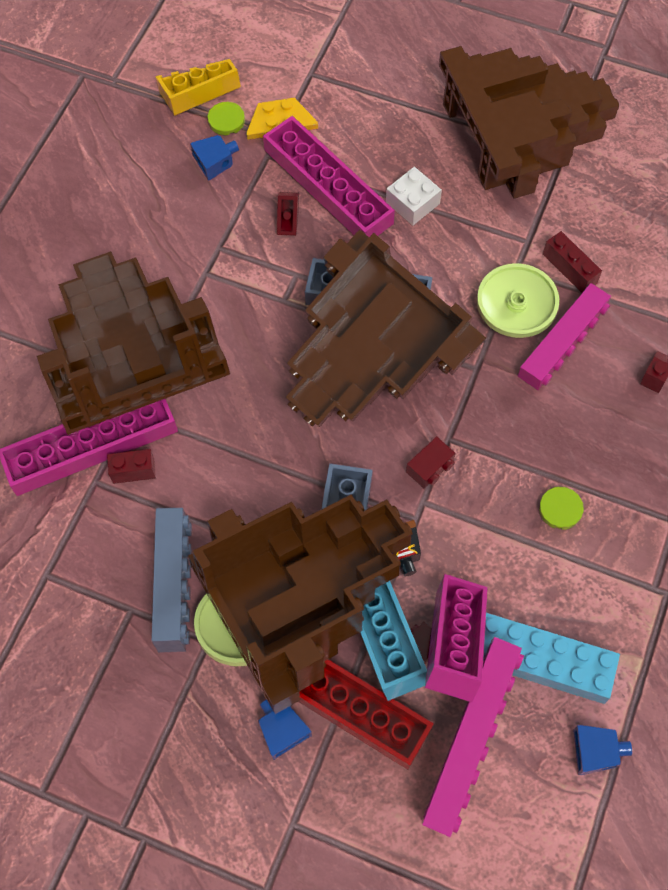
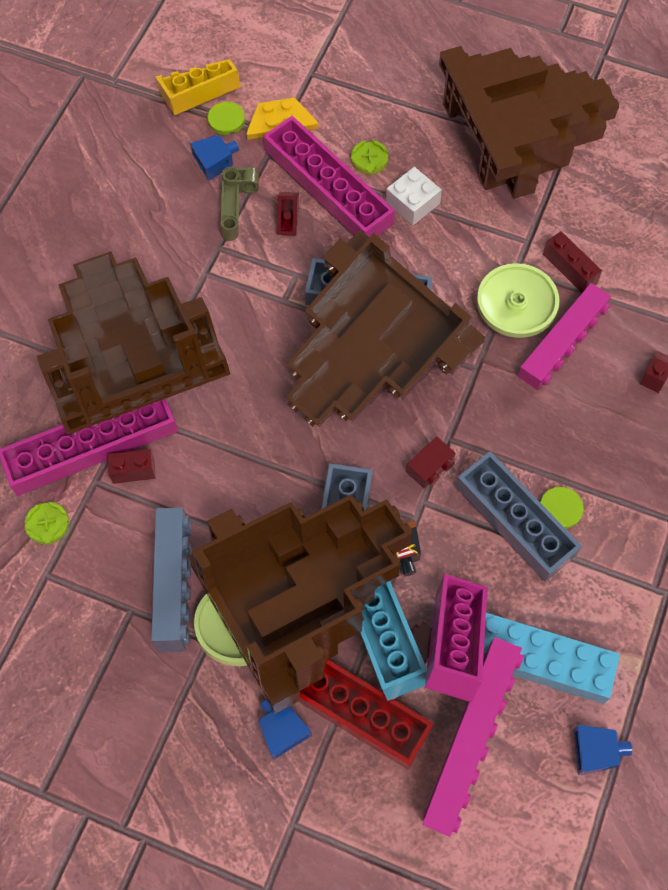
(46, 523): none -> lime tile
(235, 181): none -> olive piece
(369, 157): none -> lime tile
(518, 516): none -> sand blue brick

